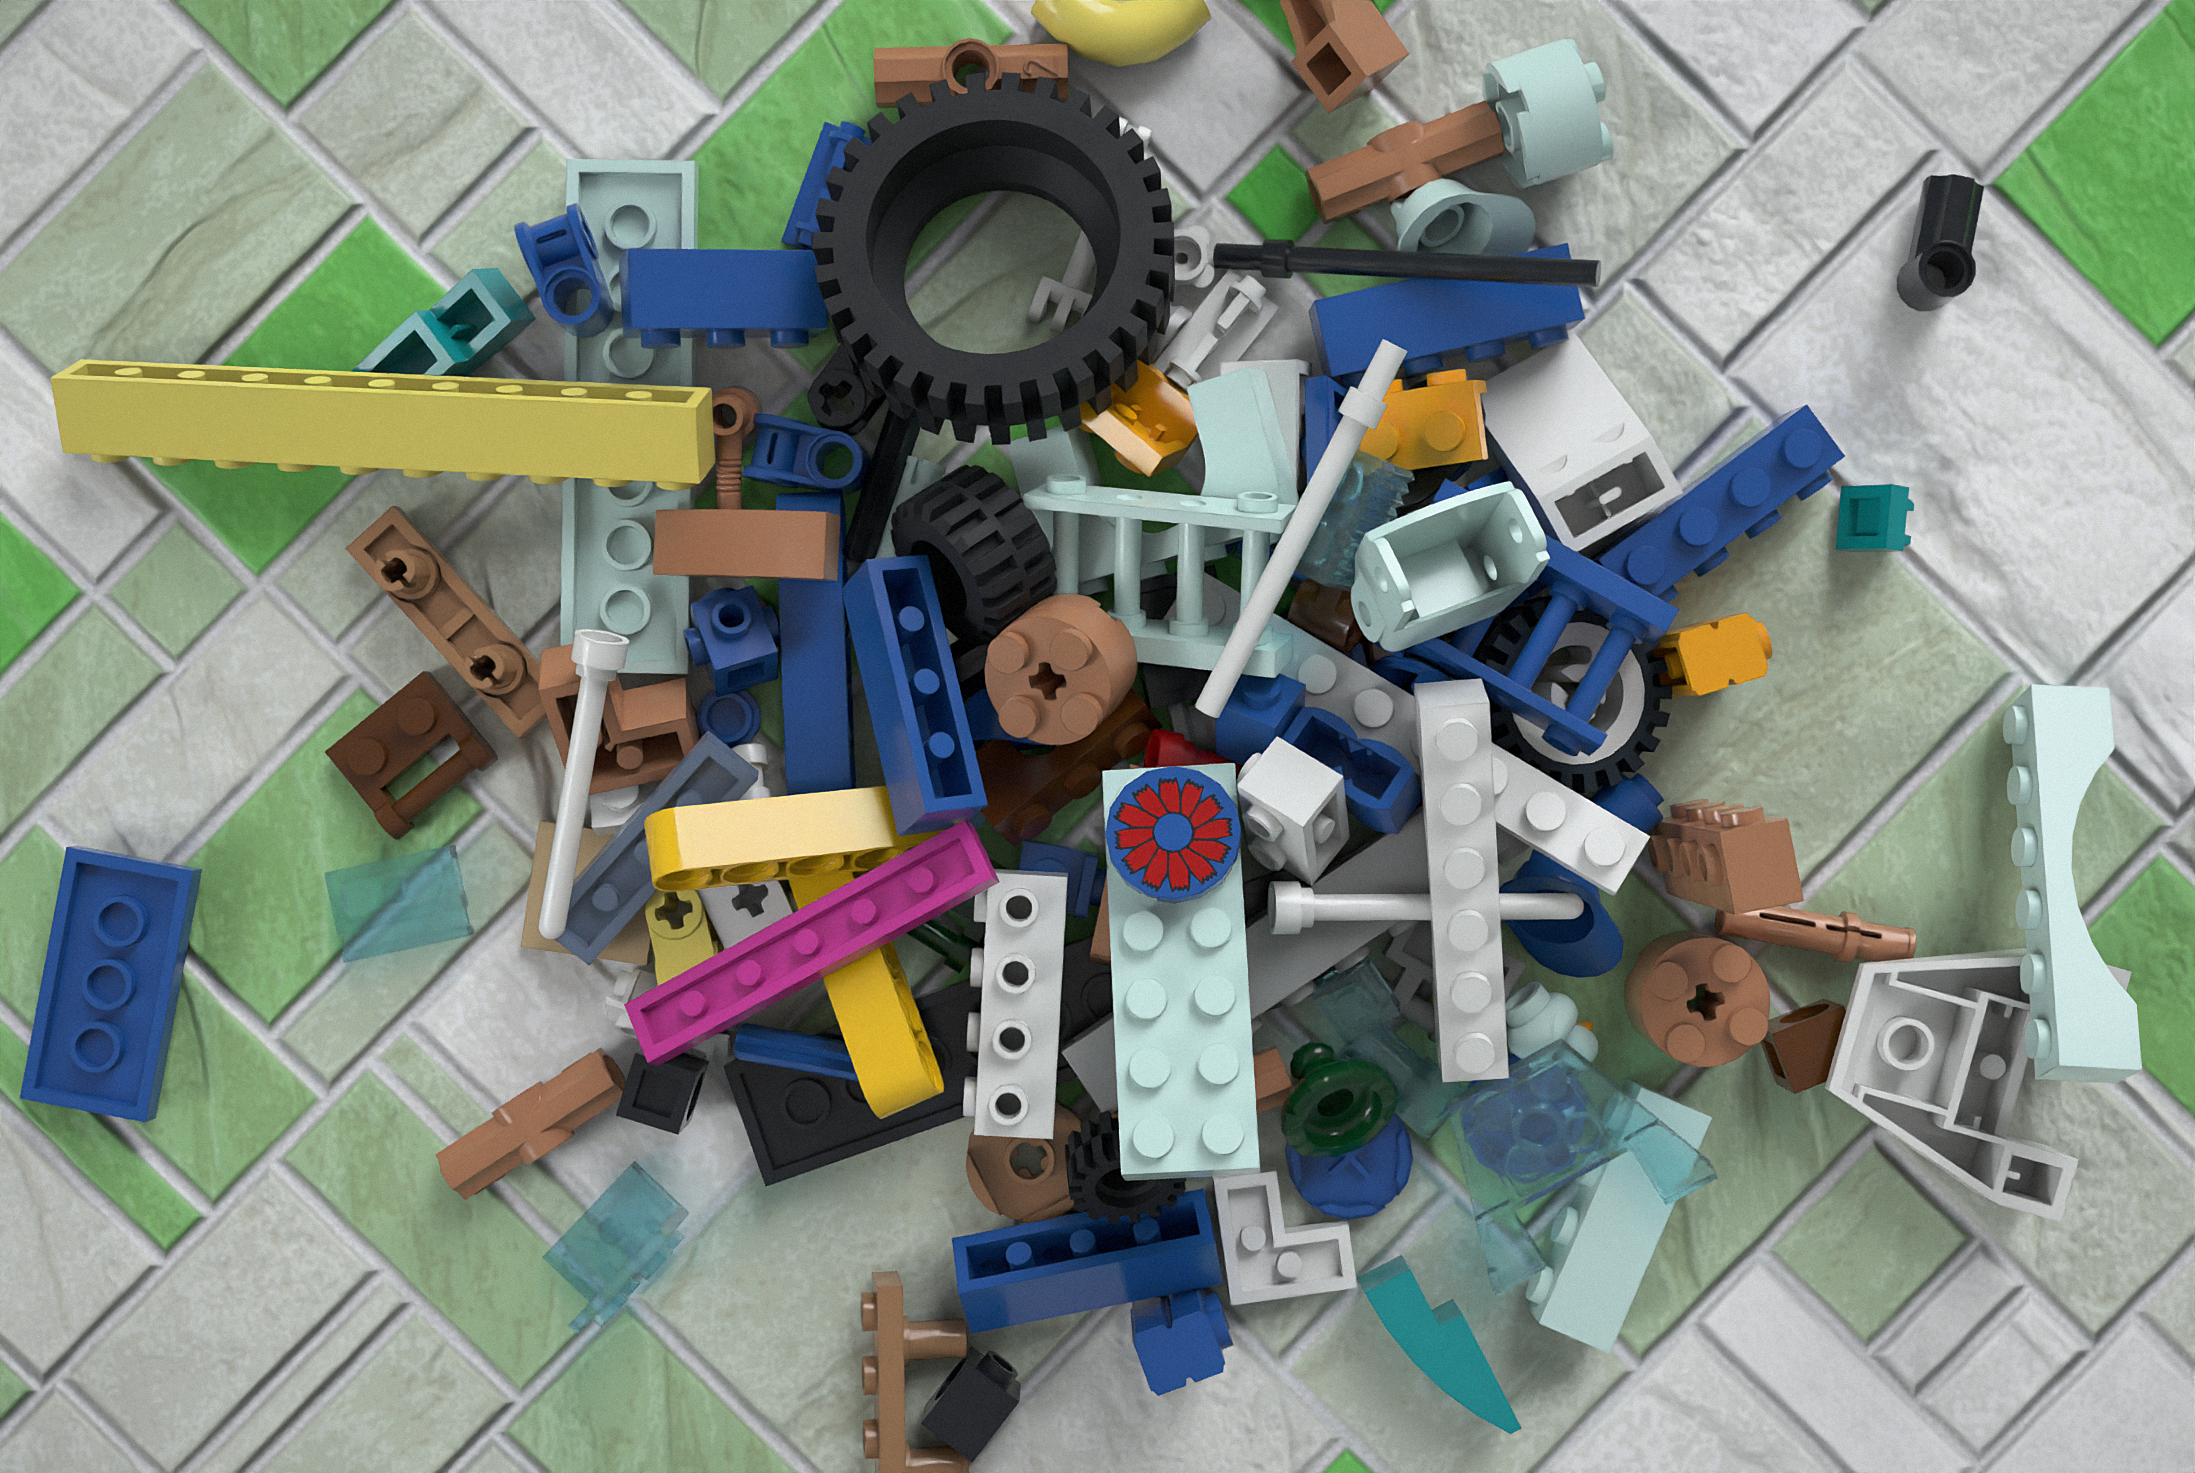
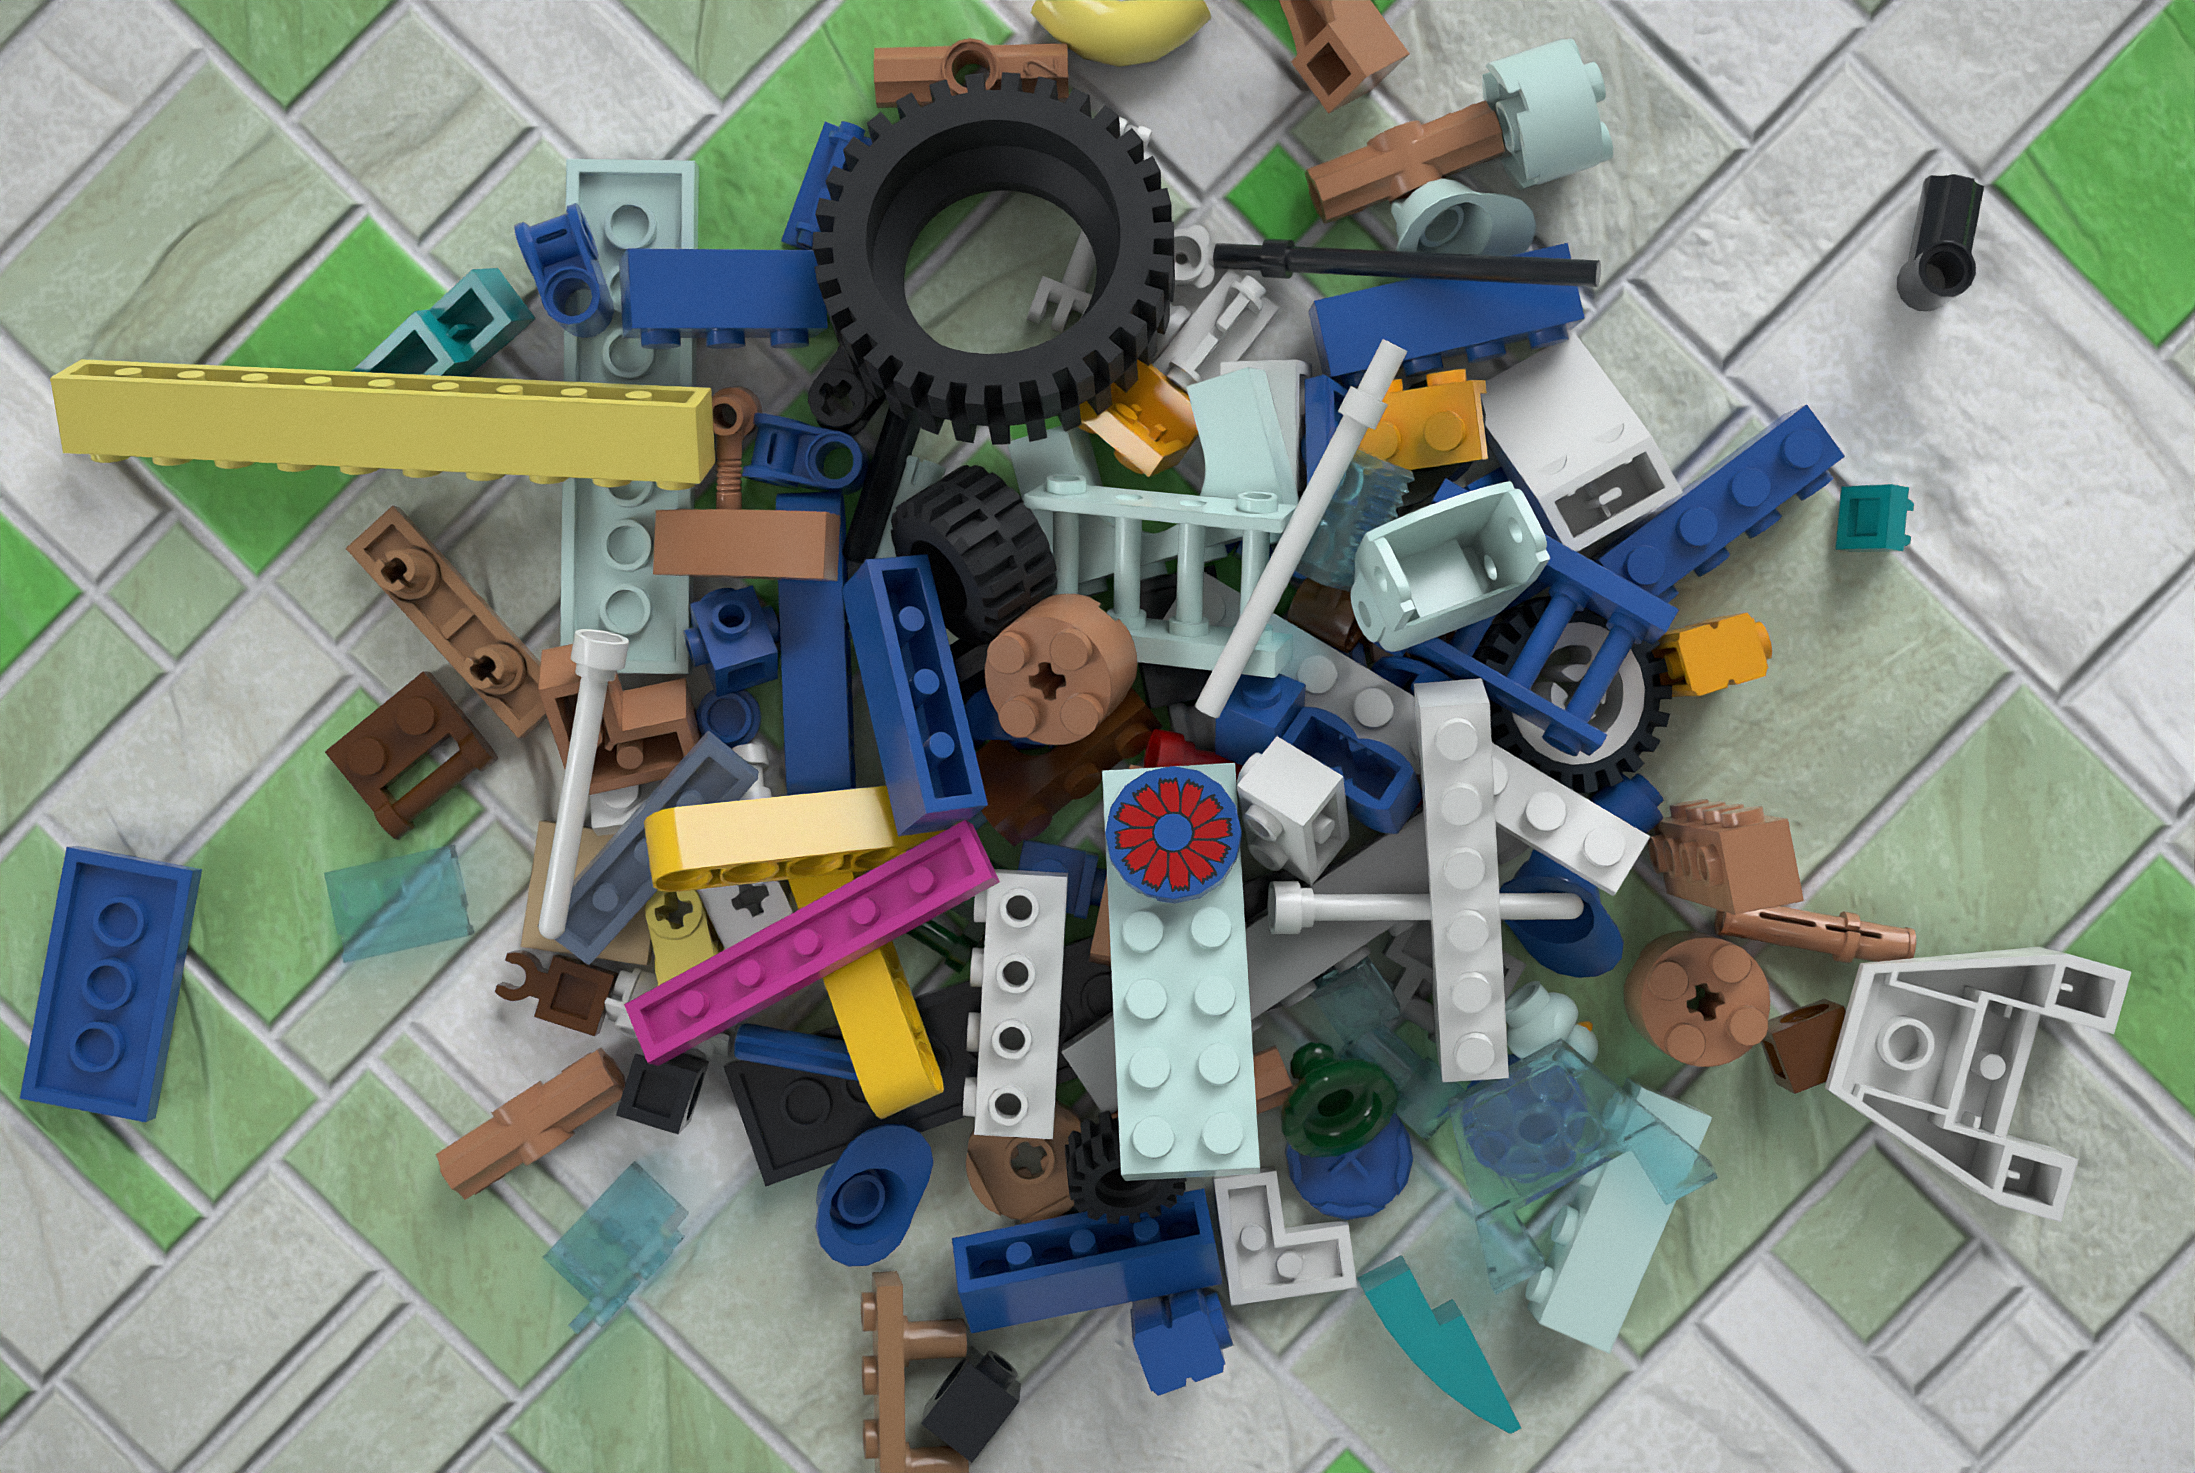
(567, 992): none -> reddish brown plate
(872, 1194): none -> blue piece
(2080, 1015): light aqua arch -> none

